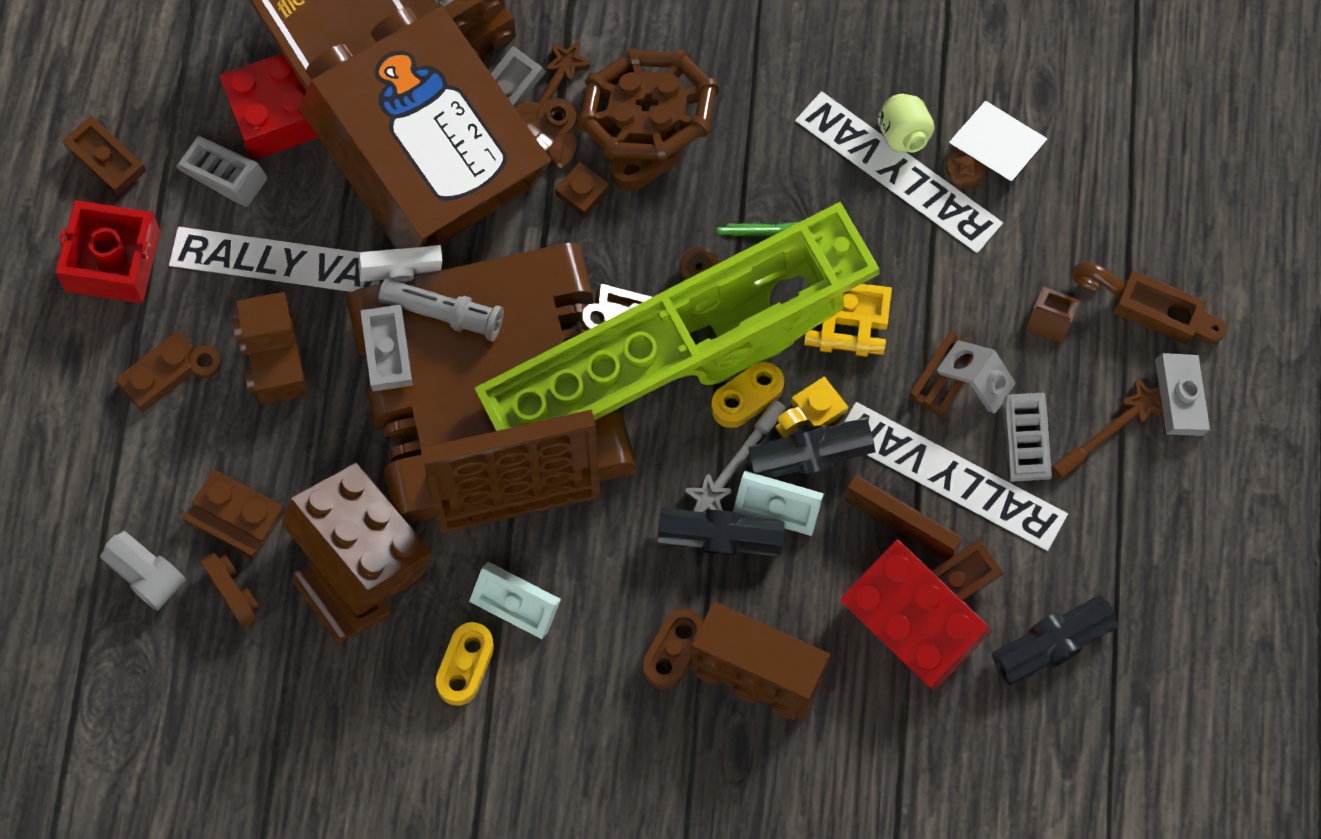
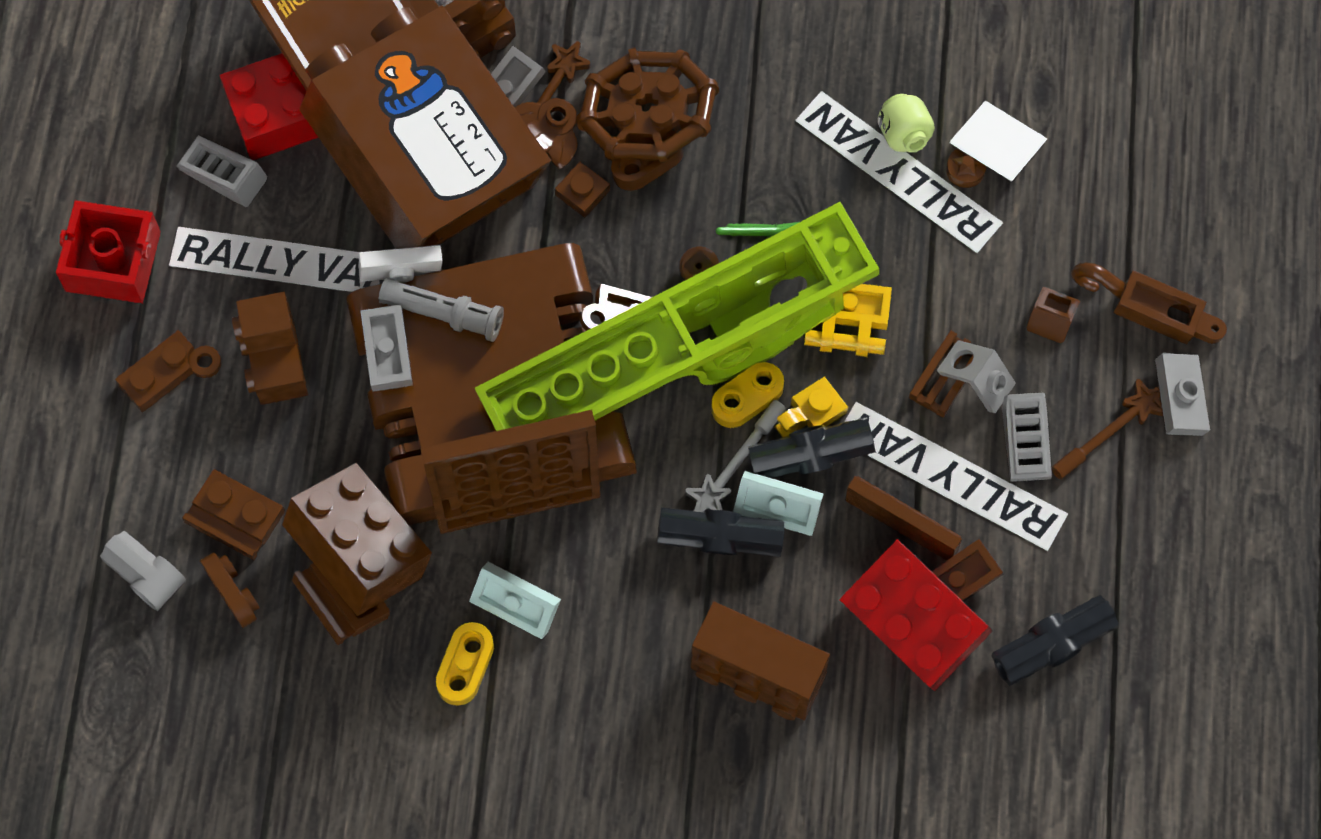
(104, 156): reddish brown plate -> none
(671, 649): reddish brown plate -> none

